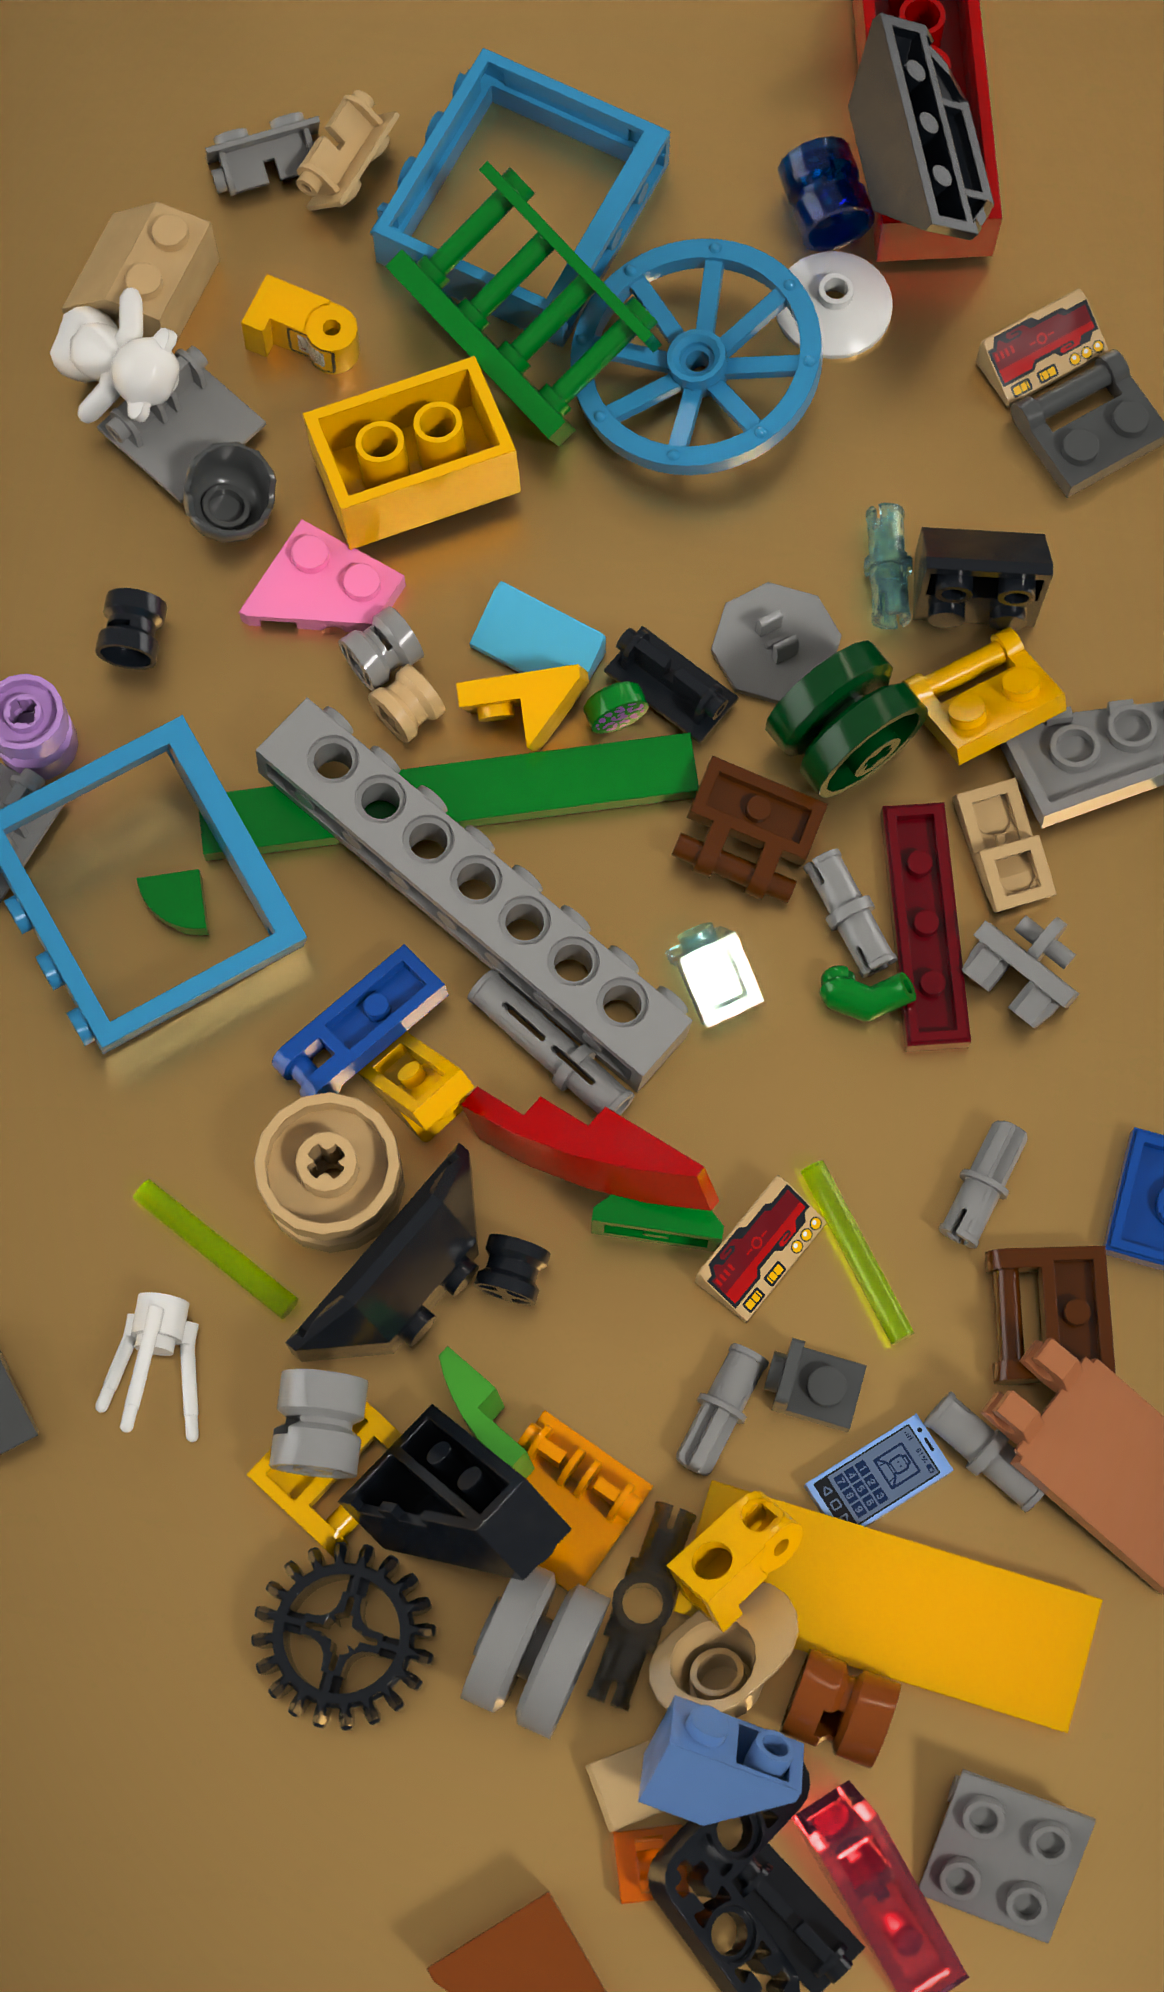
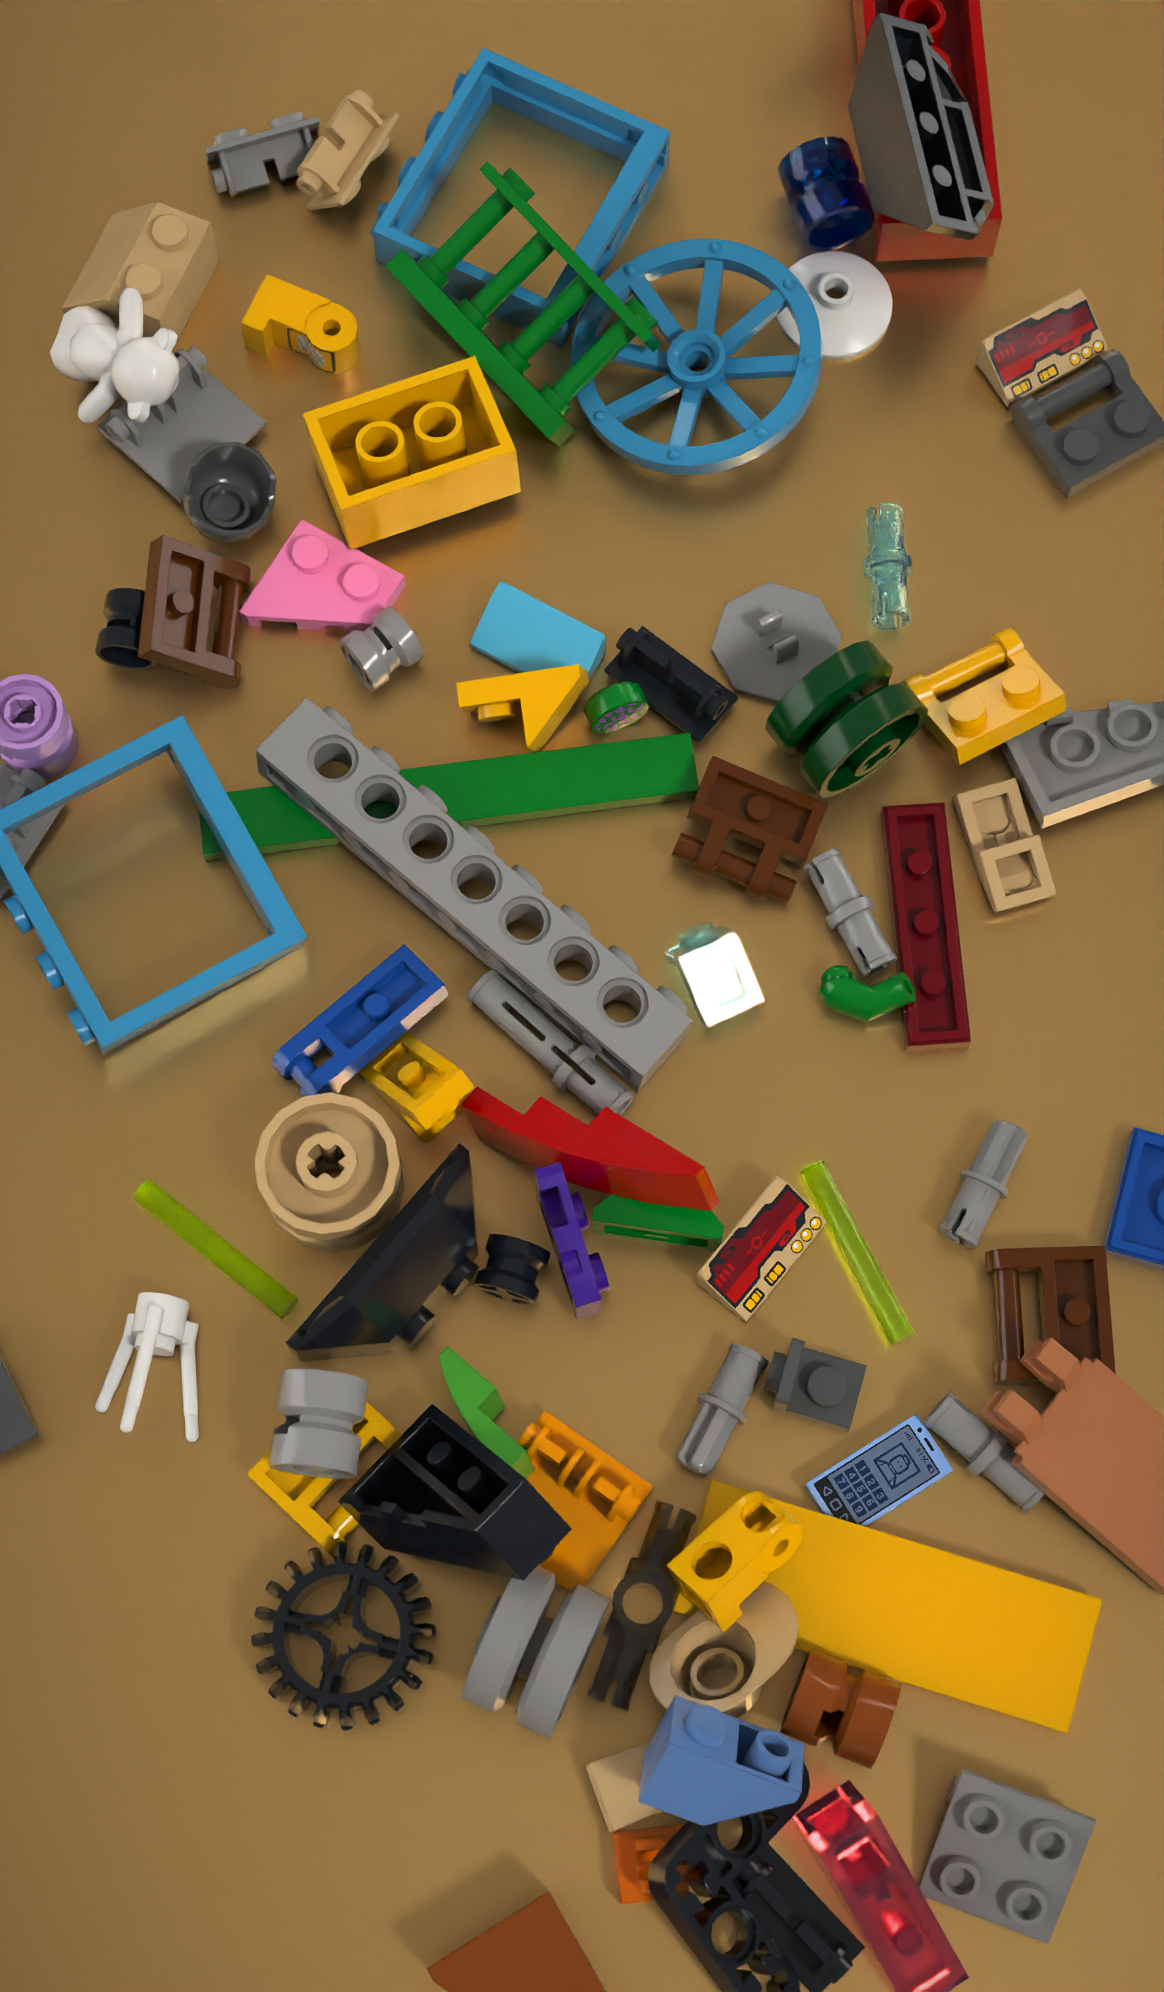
(177, 900): green tile -> none
(179, 611): none -> reddish brown plate
(406, 703): tan wheel -> none
(564, 1221): none -> dark purple wing
(980, 577): black slope -> none
(998, 952): light grey hips -> none

